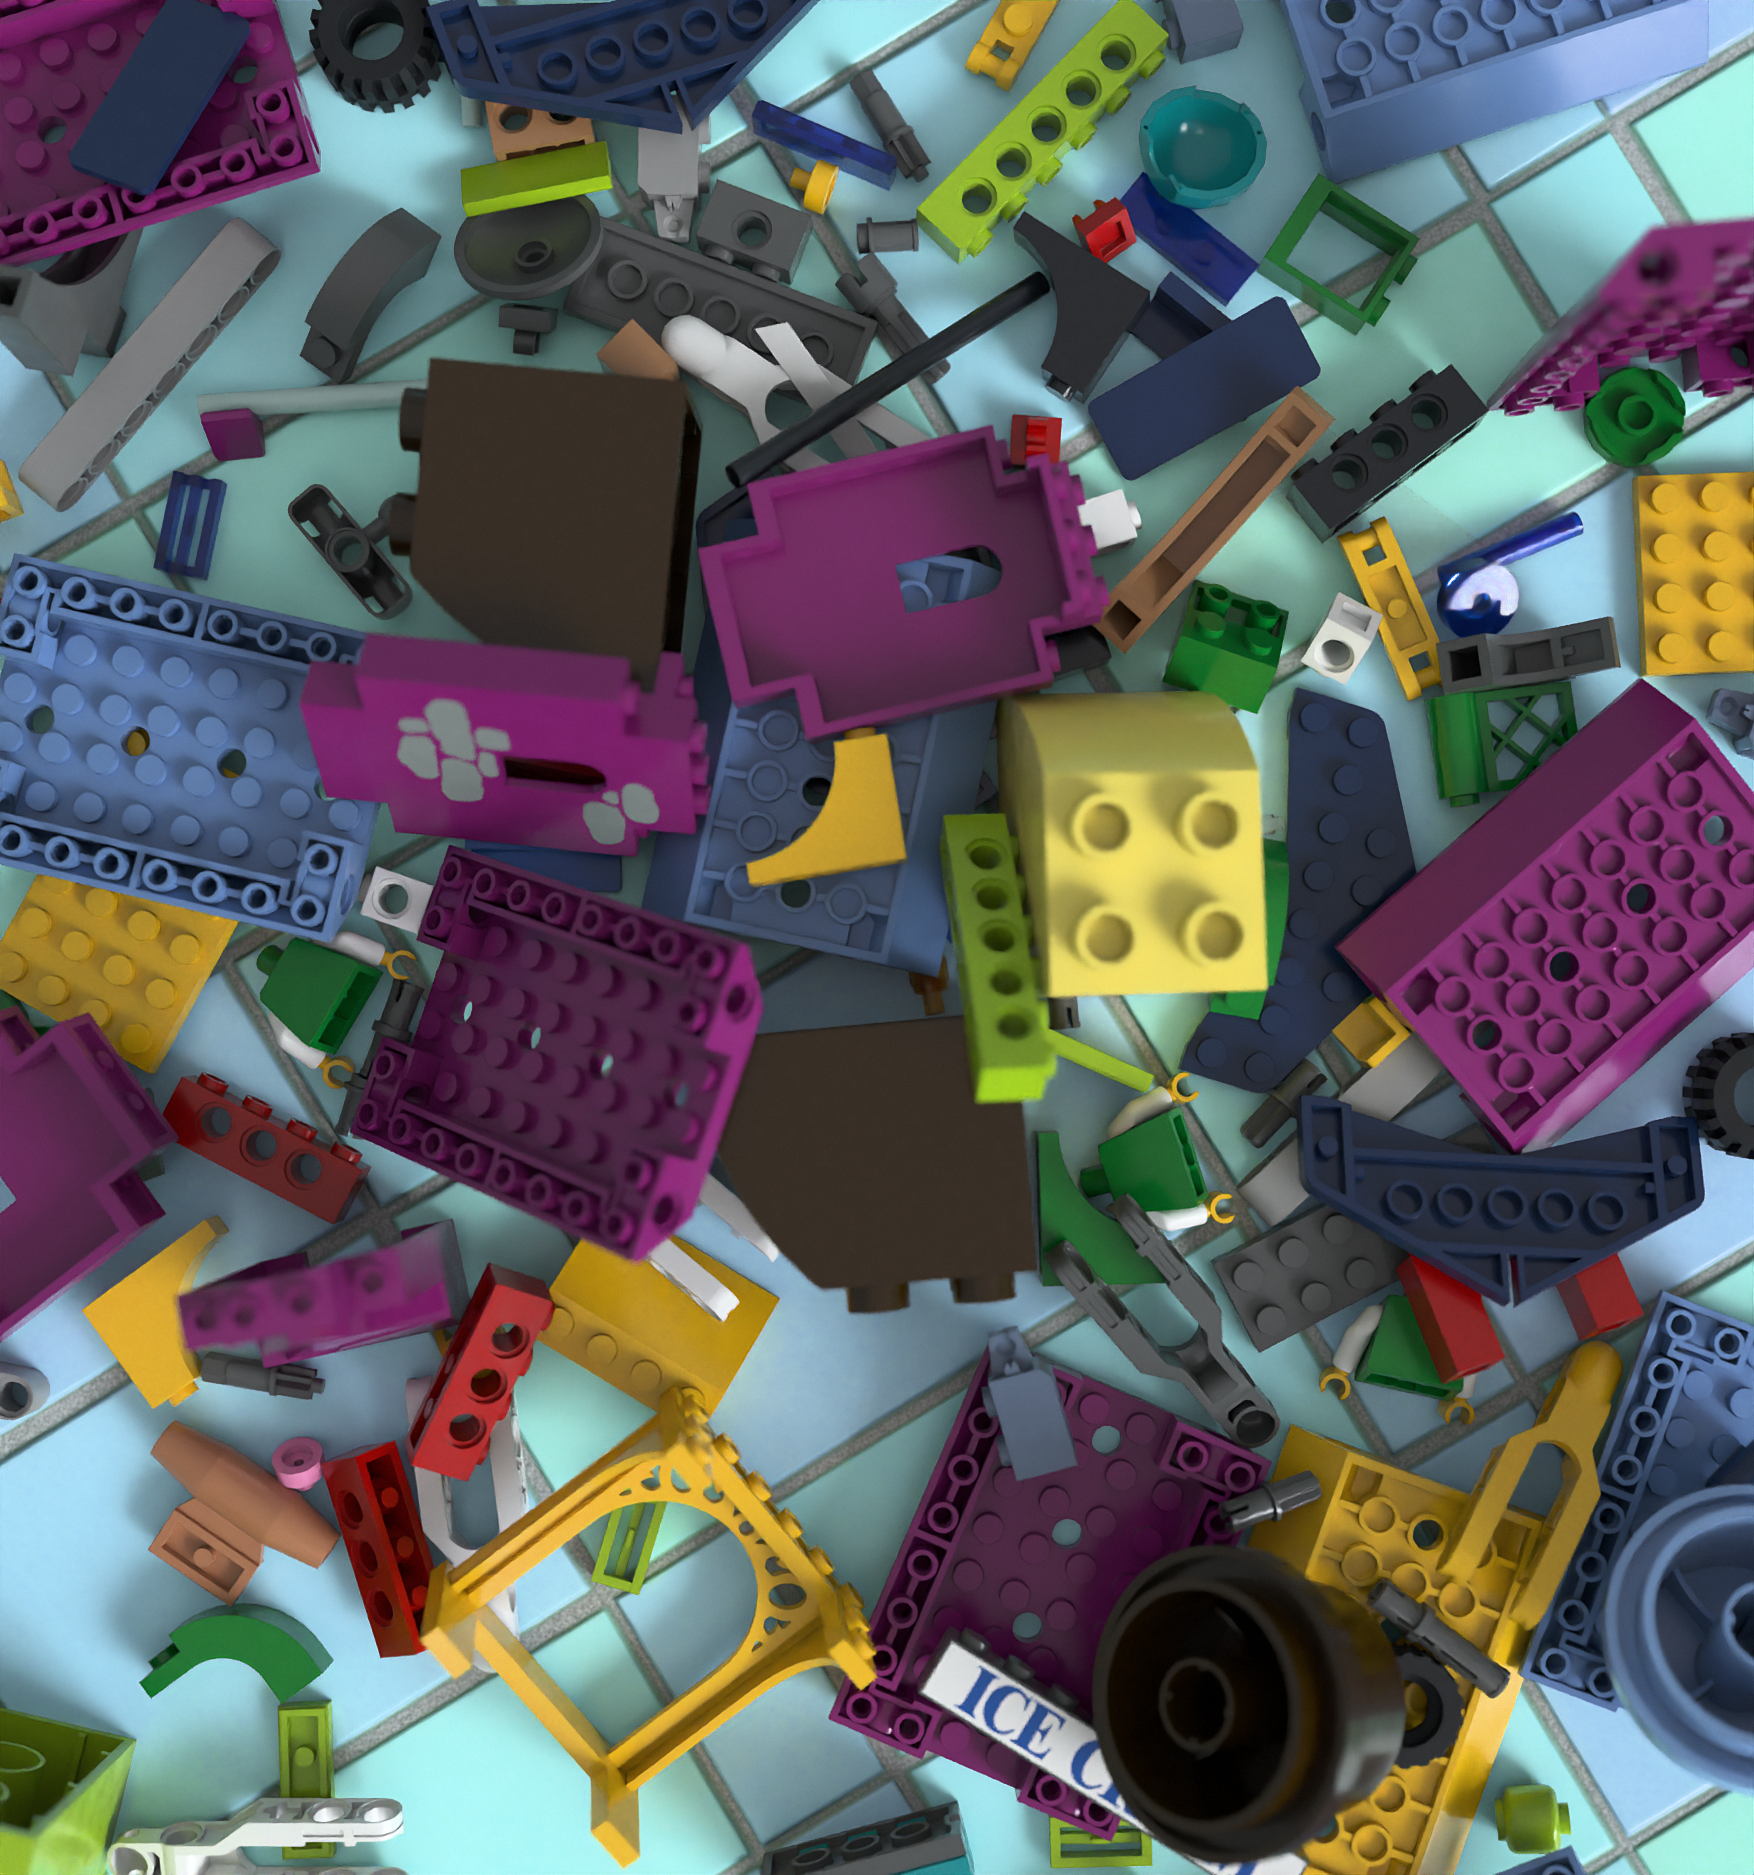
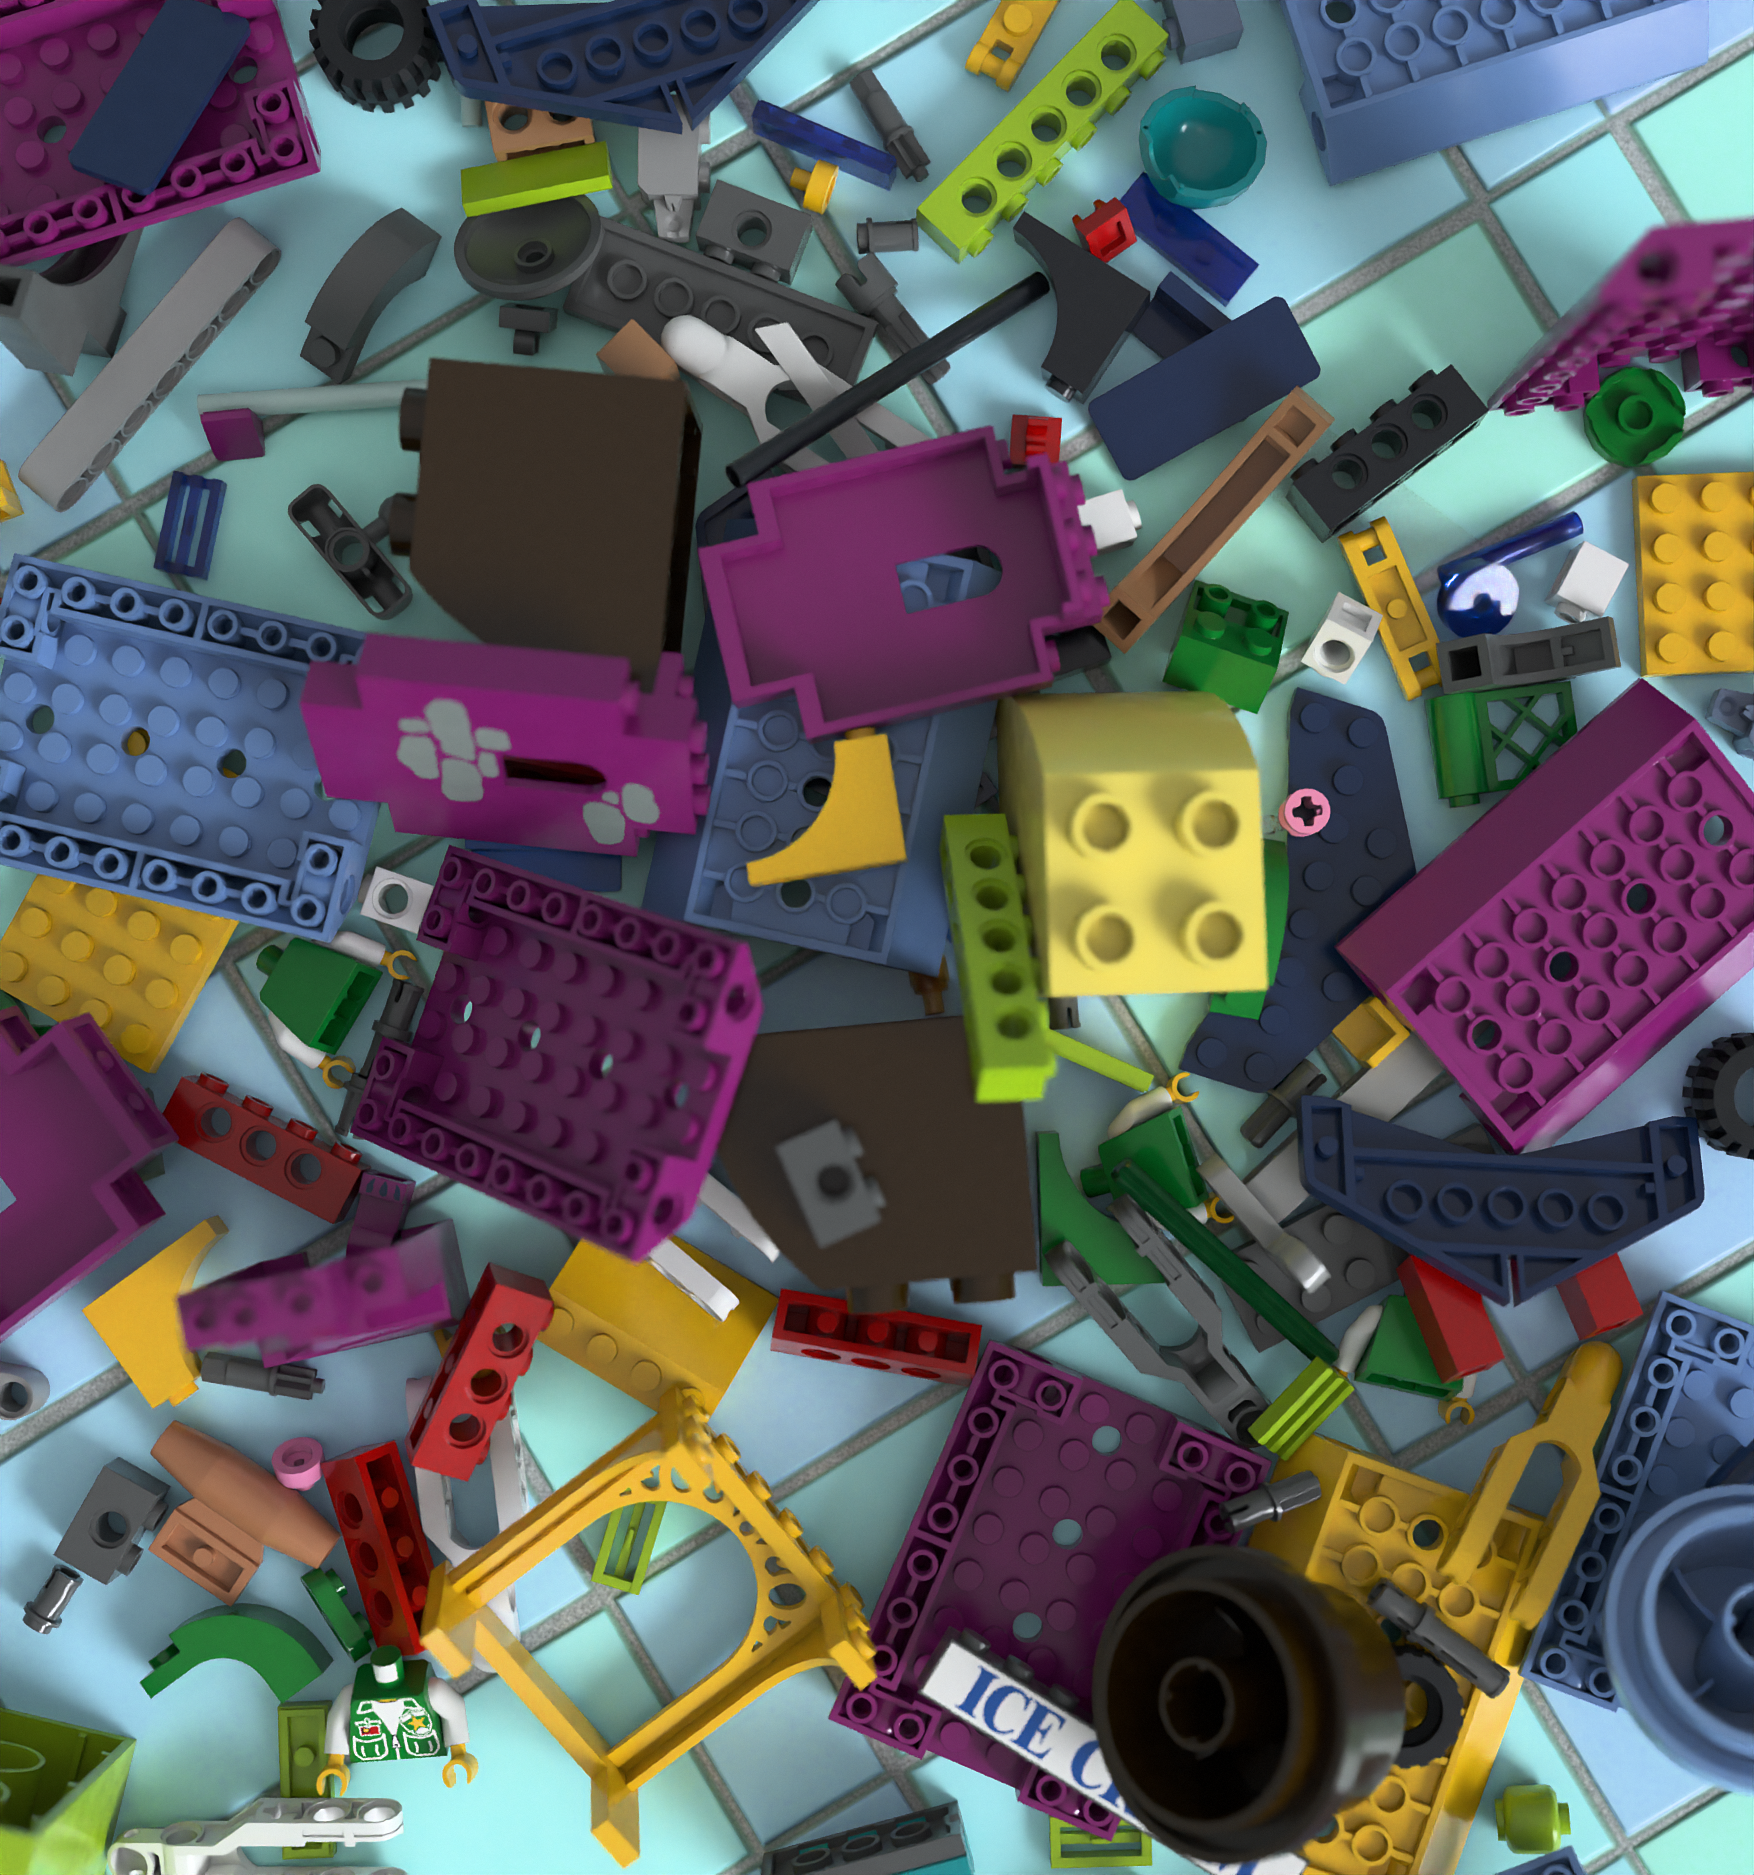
(52, 1599): none -> dark grey pin
(92, 1543): none -> dark grey brick
(350, 1630): none -> green plate
(380, 1212): none -> magenta leg
(396, 1714): none -> torso
(828, 1214): none -> dark grey brick
(883, 1341): none -> red brick
(1028, 1408): sand blue hinge -> none
(1223, 1261): none -> dark green axle
(1283, 1249): none -> light grey beam
(1301, 1408): none -> lime tile
(1312, 800): none -> bright pink bush
(1361, 220): green window -> none
(1585, 583): none -> white brick

